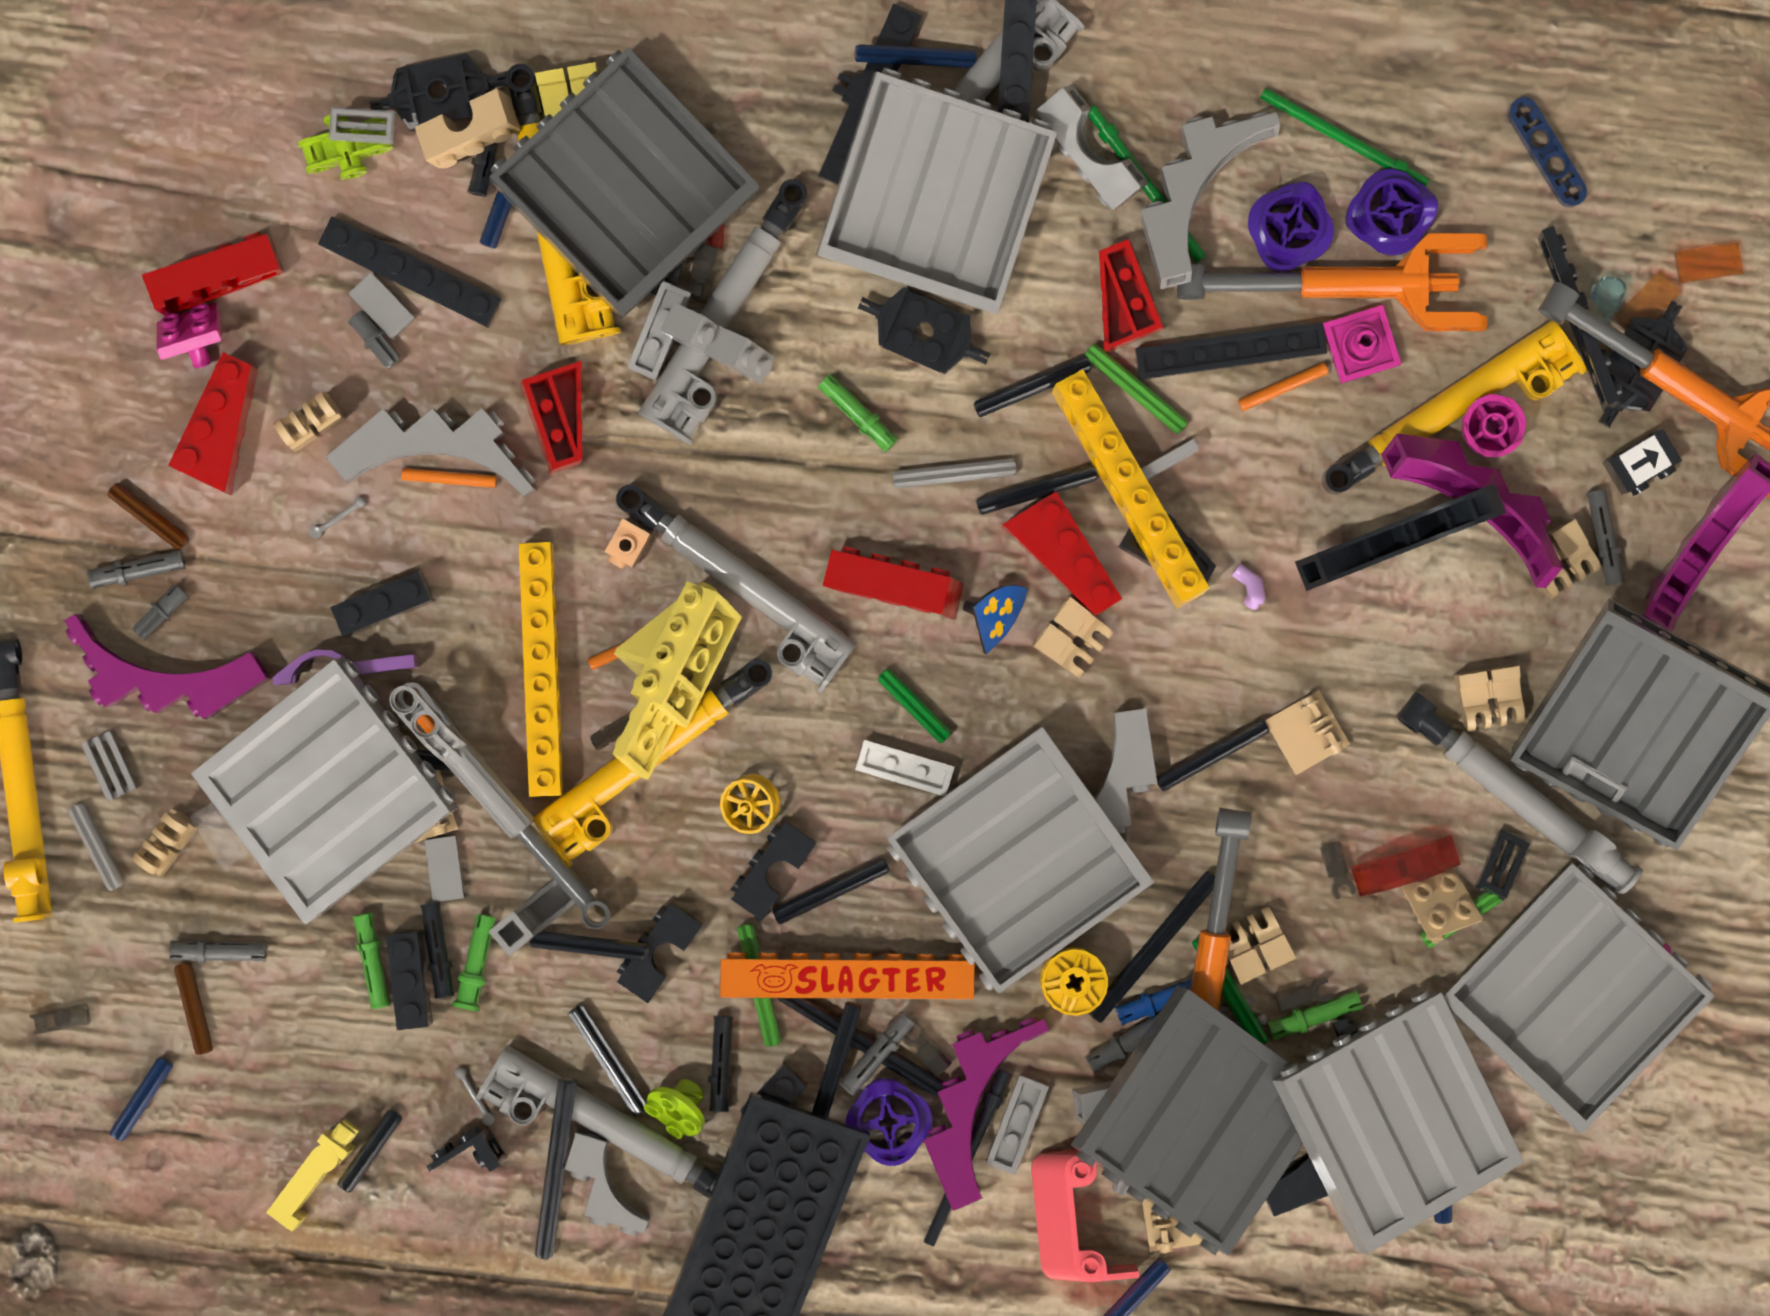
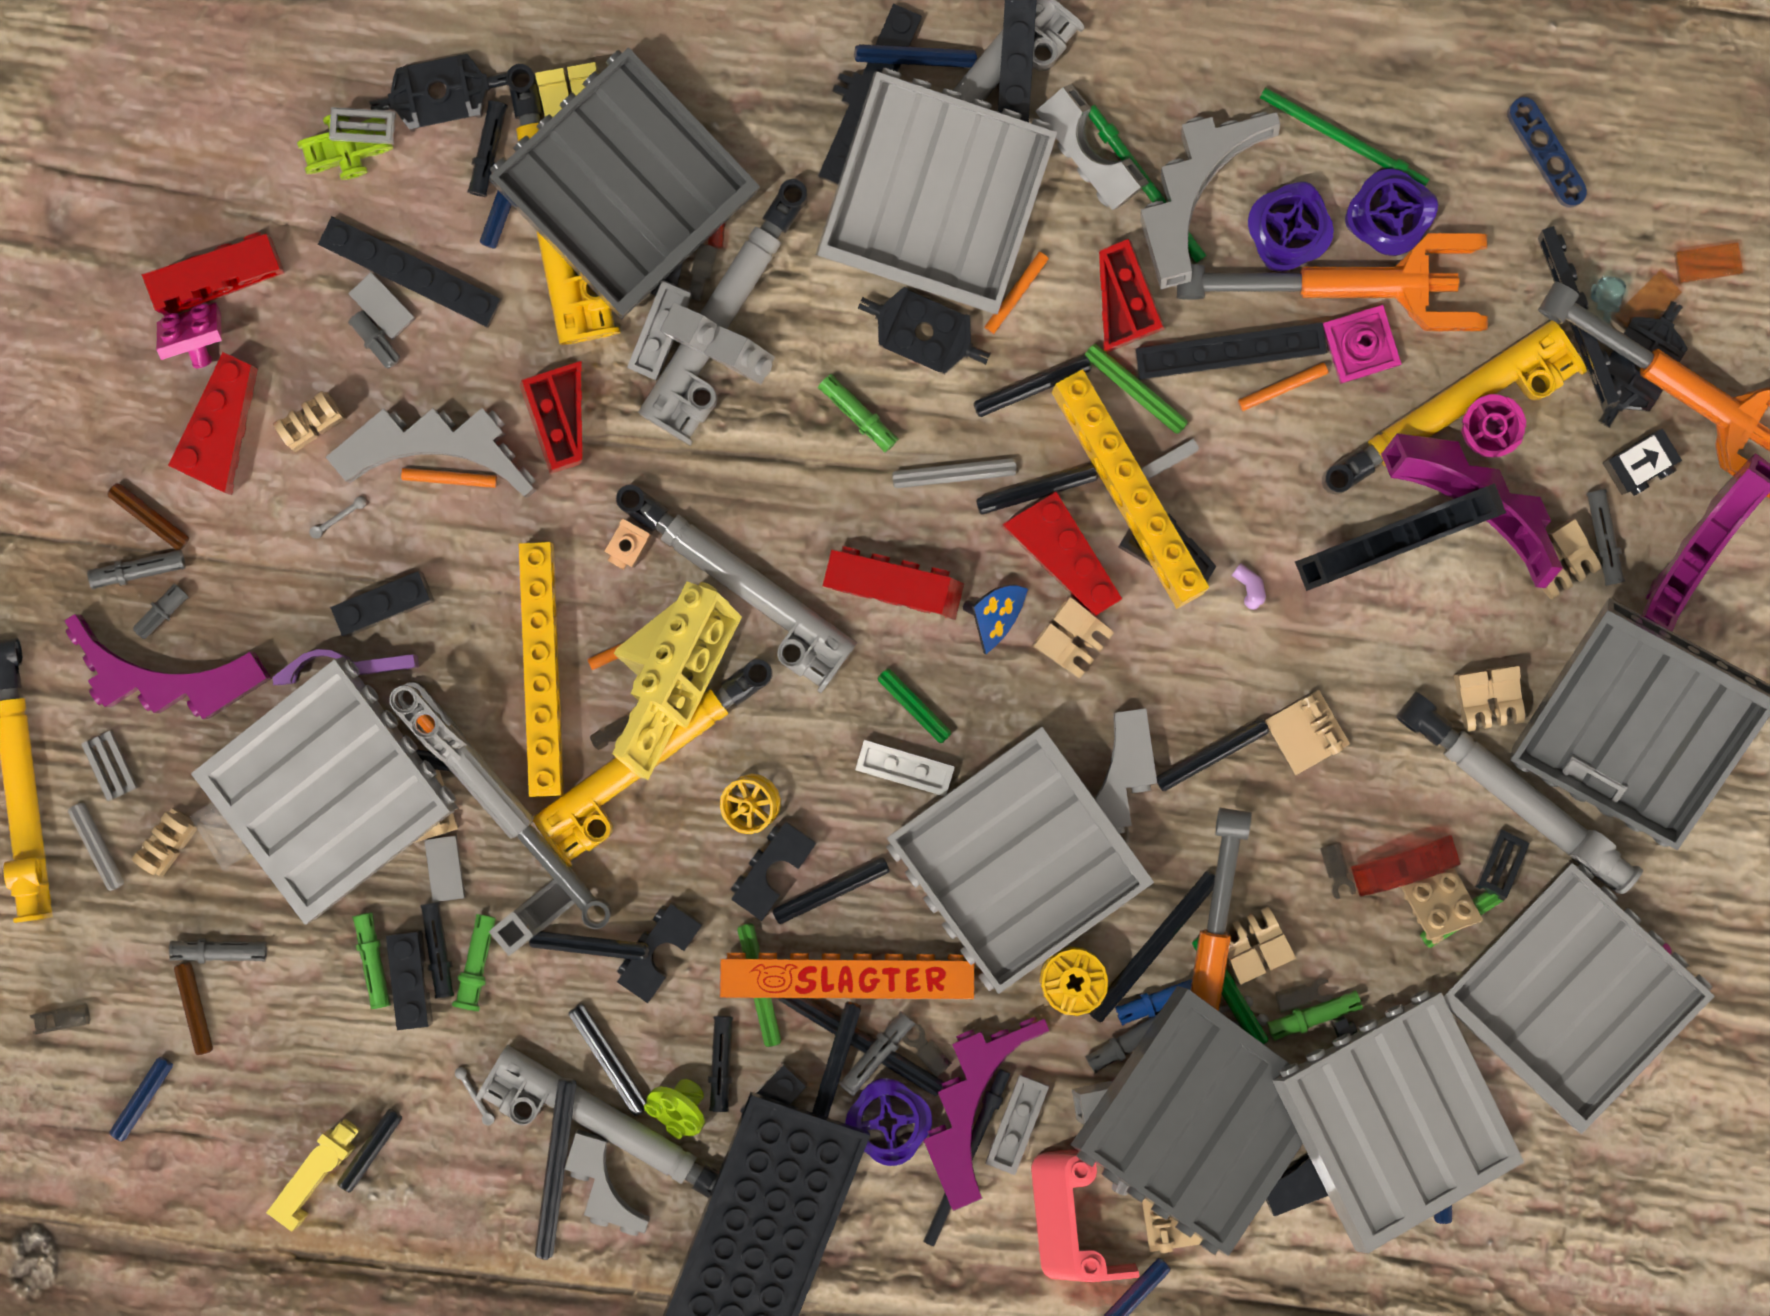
(487, 1149): black bracket -> none
(491, 123): tan arch -> none
(1016, 292): none -> orange bar

